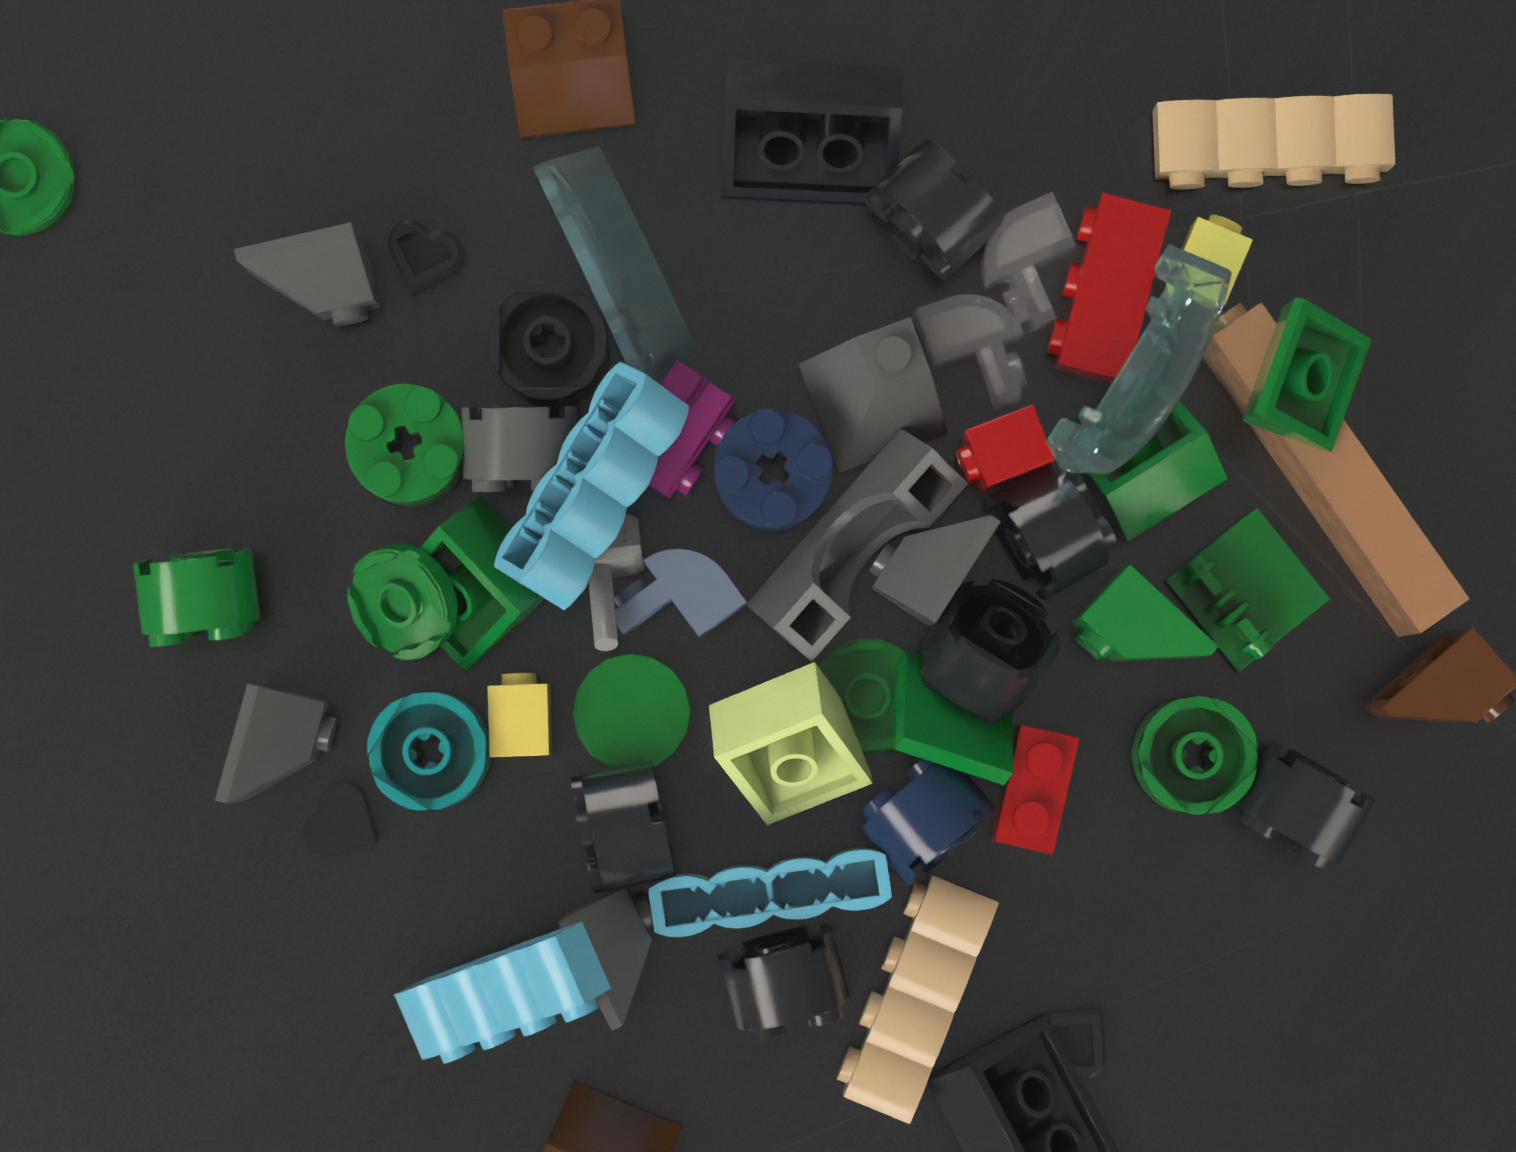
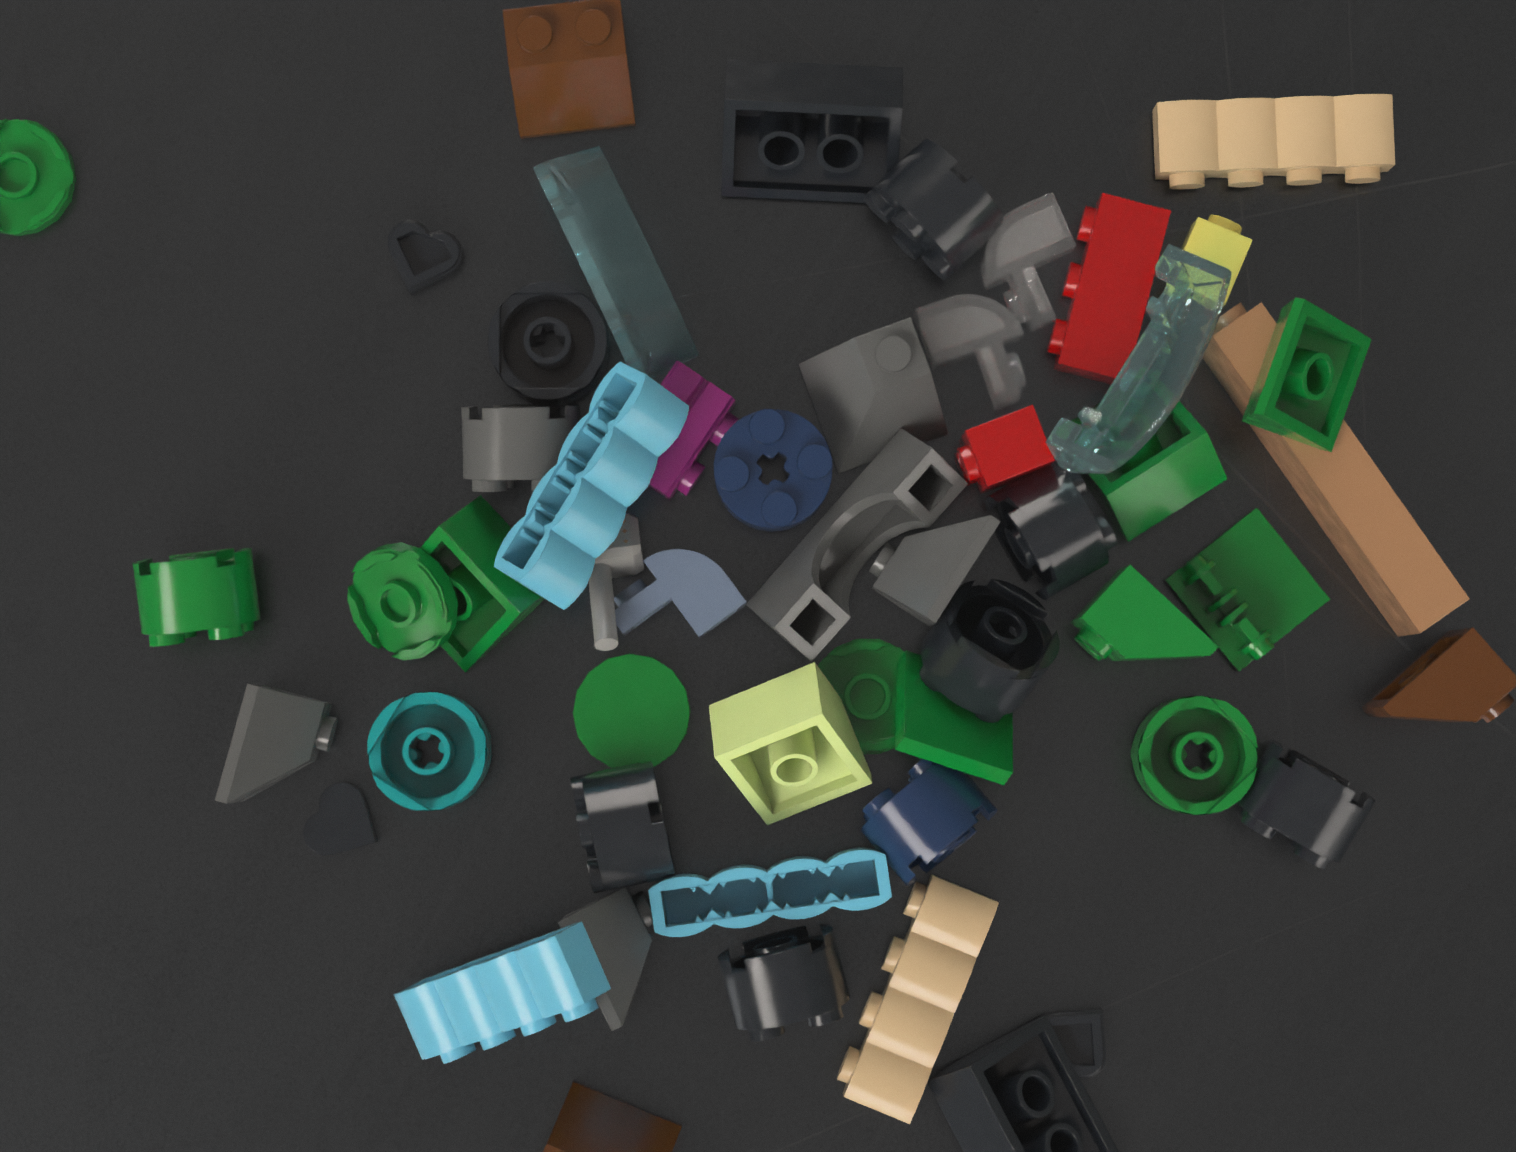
(319, 270): dark grey slope -> none
(377, 428): green brick -> none
(520, 717): light yellow brick -> none
(1036, 791): red brick -> none

